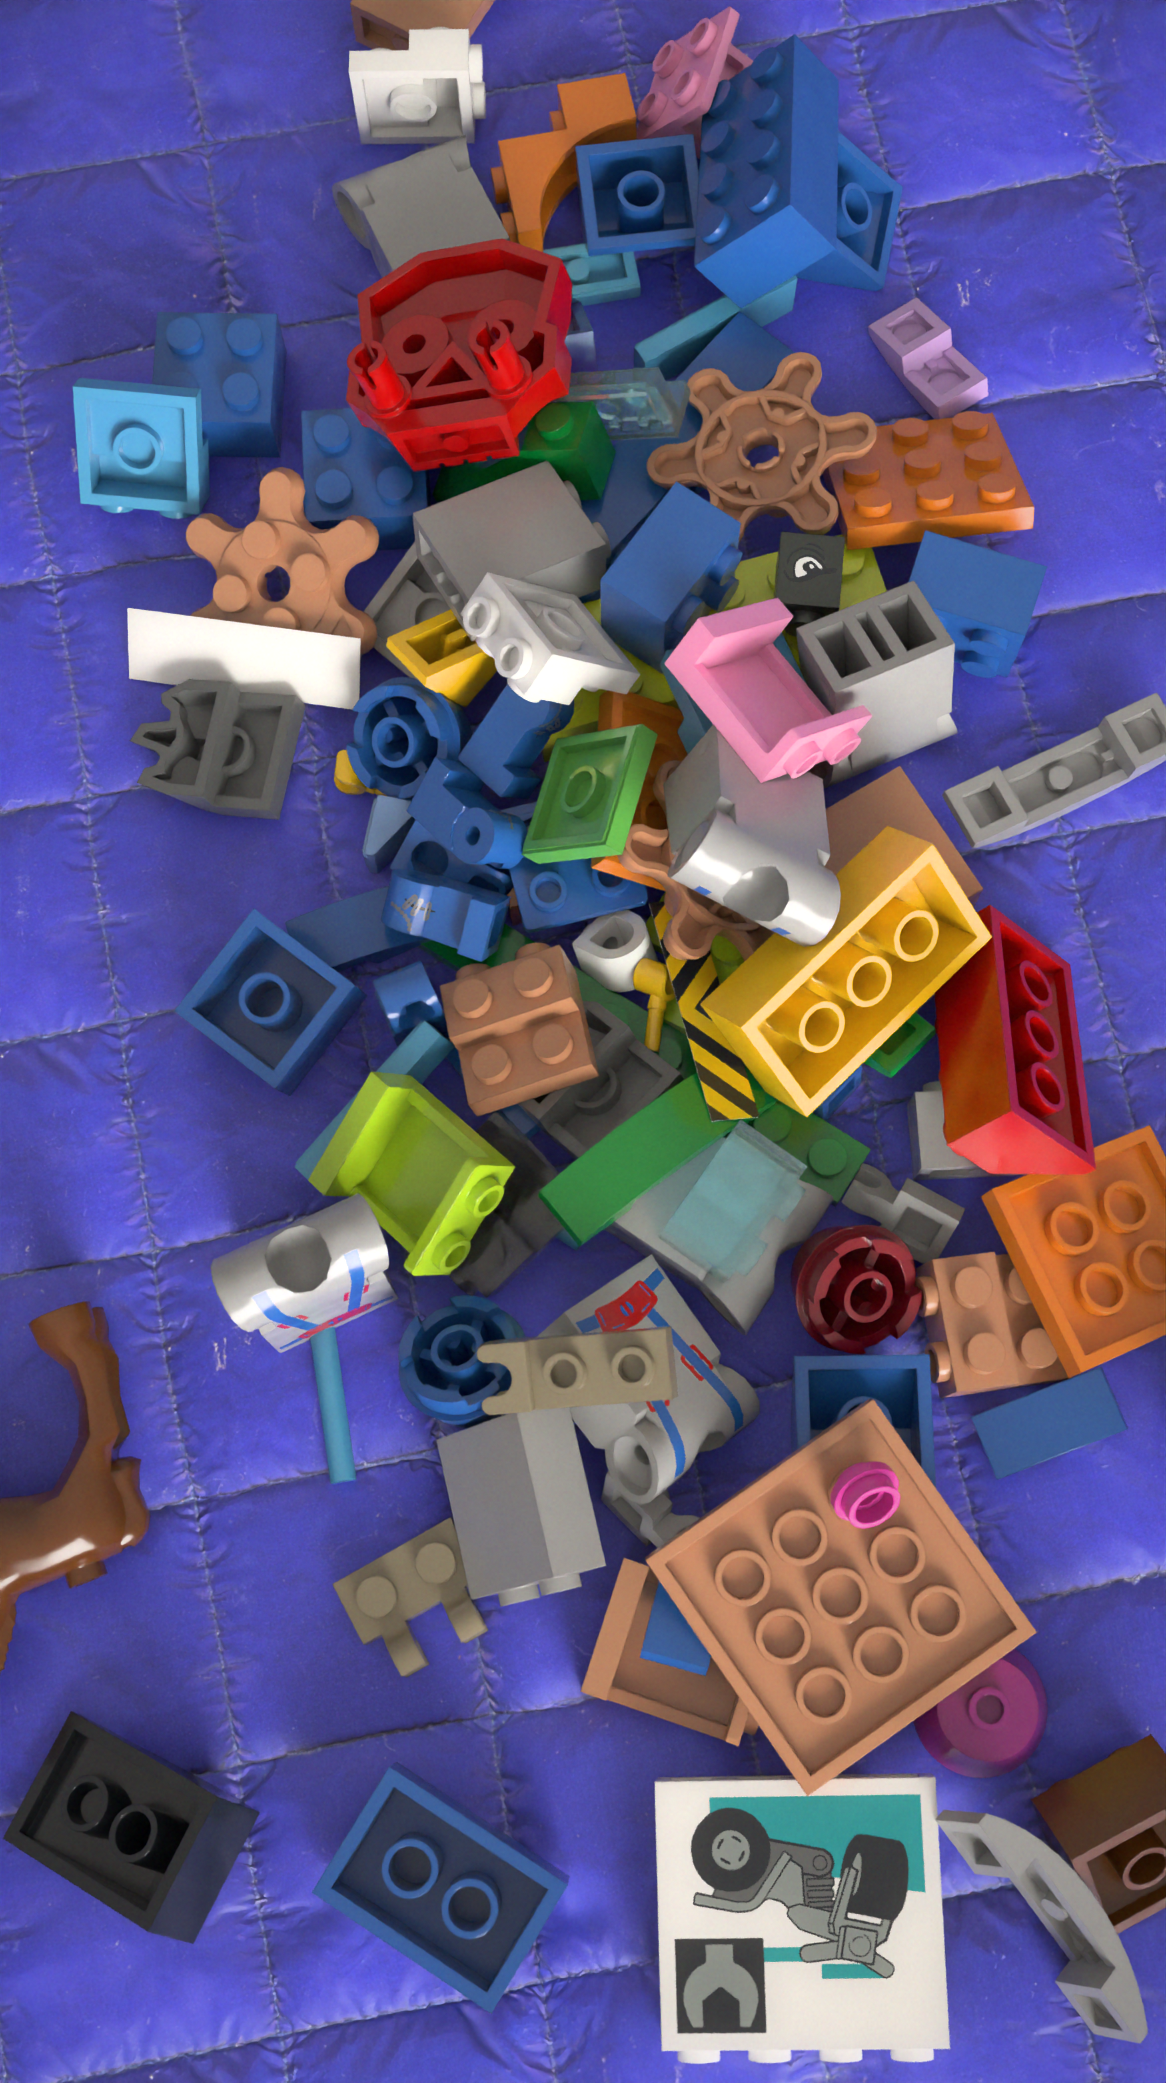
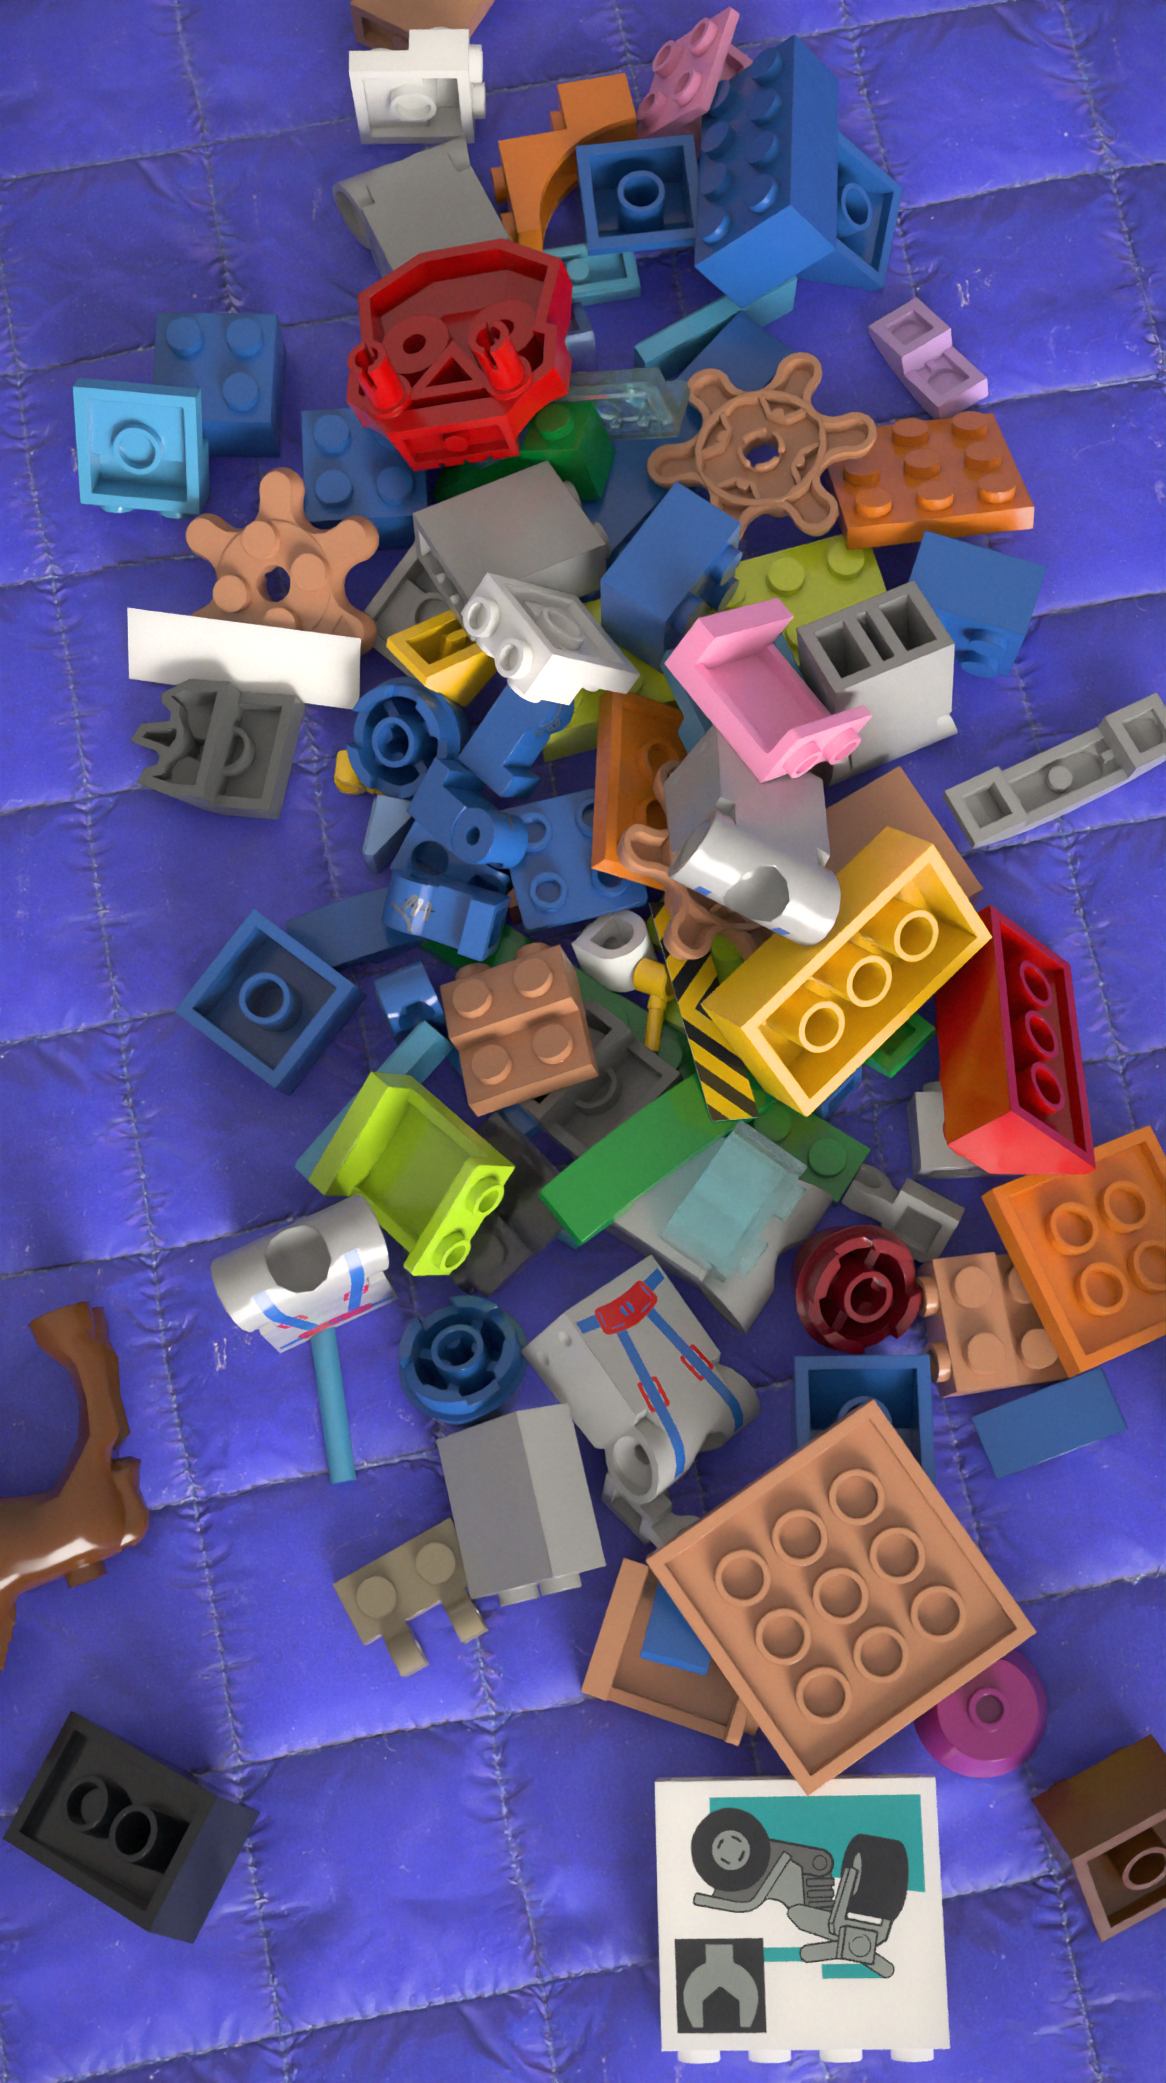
(442, 1886): blue brick -> none
(583, 1369): dark tan plate -> none
(589, 795): bright green tile -> none
(809, 576): pearl dark grey brick -> none
(866, 1494): dark pink plate -> none
(1099, 1971): light grey slope -> none

